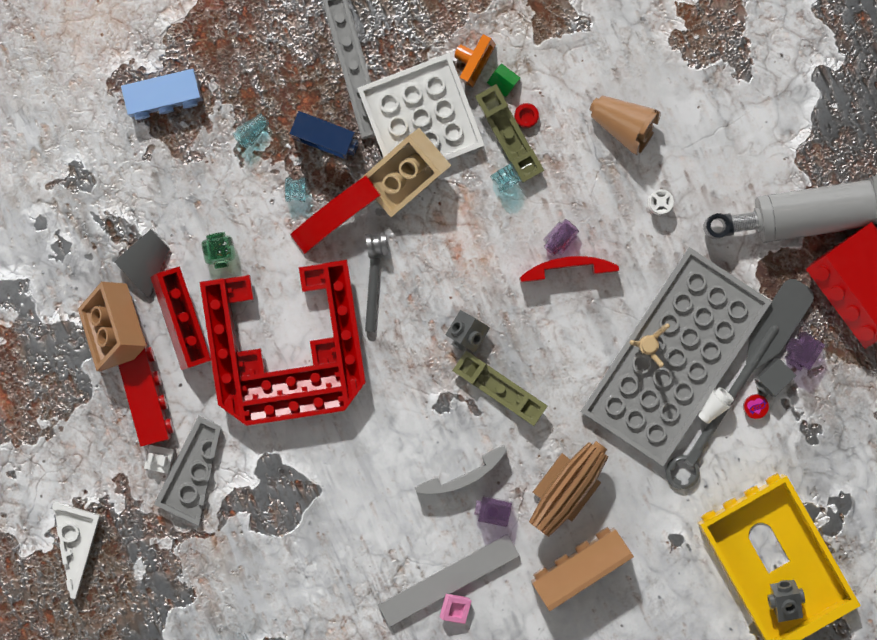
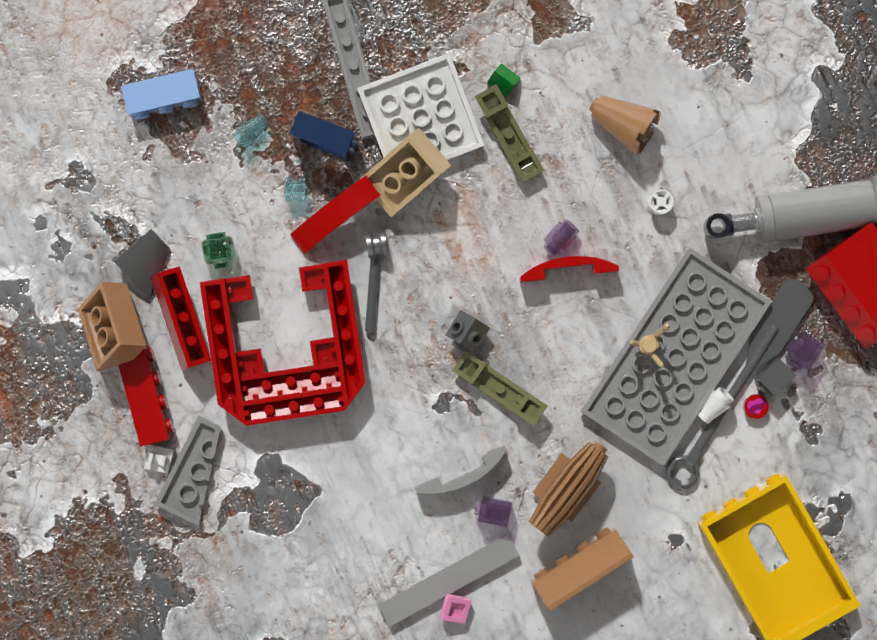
(76, 534): white wing -> none
(475, 59): orange tile -> none
(505, 178): clear light blue wheel -> none
(526, 115): red tile -> none
(786, 600): dark grey brick -> none

